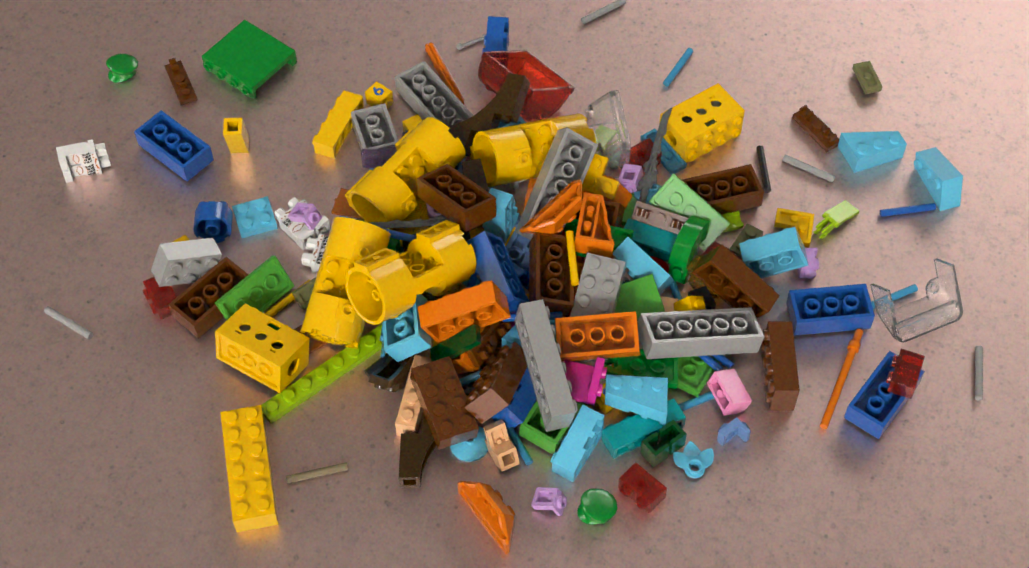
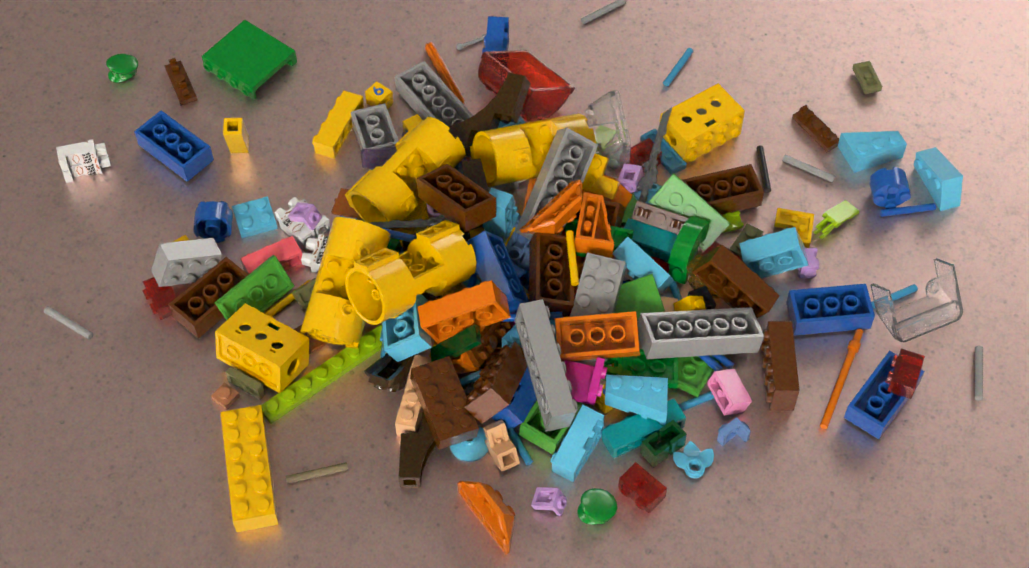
(225, 396): none -> nougat plate
(241, 380): none -> olive plate
(285, 250): none -> coral brick
(889, 187): none -> blue brick

